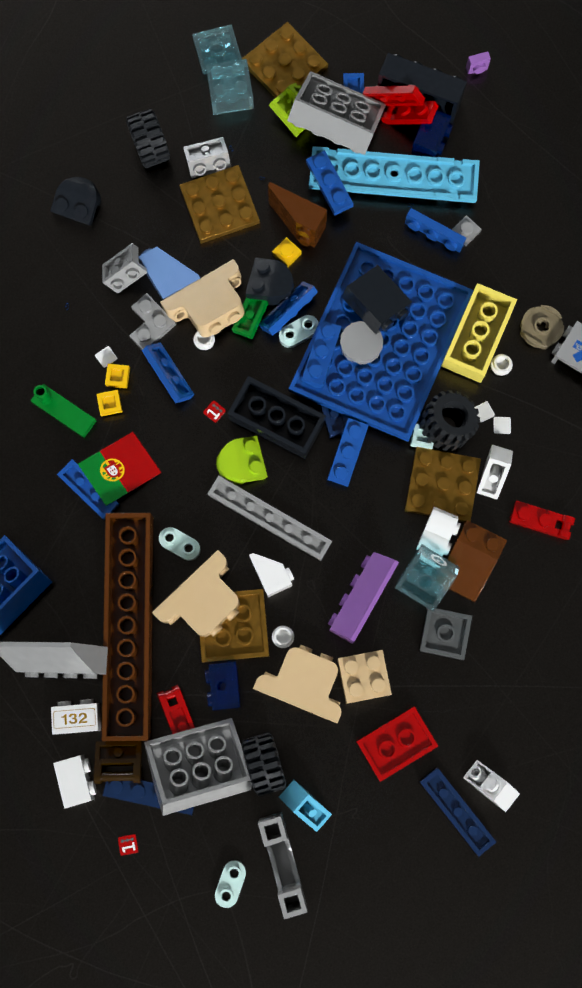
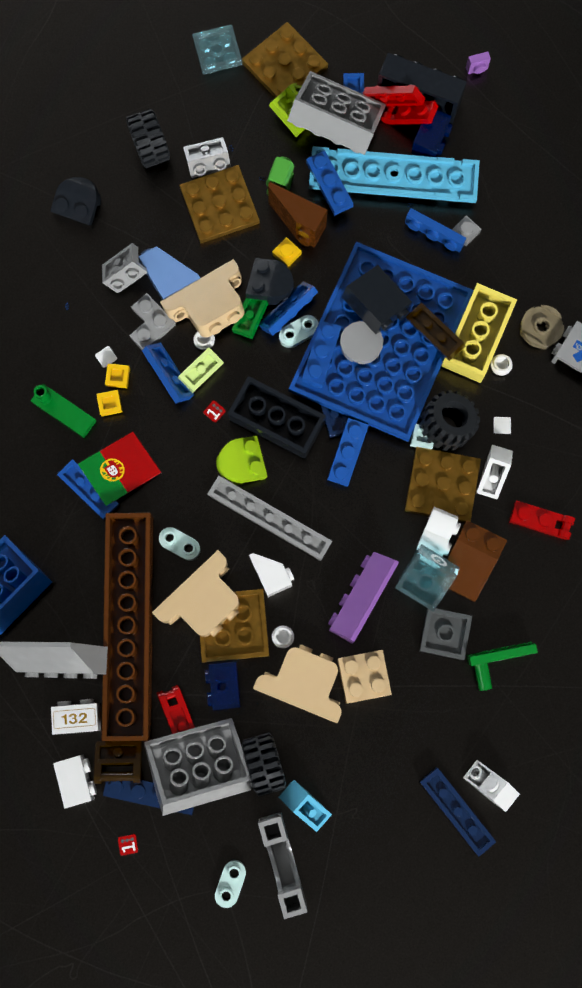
(200, 370): none -> yellowish green plate
(230, 86): clear light blue brick -> none
(281, 173): none -> bright green brick
(397, 744): red plate -> none
(435, 331): none -> dark brown plate
(481, 659): none -> green piece
(485, 411): white sticker -> none

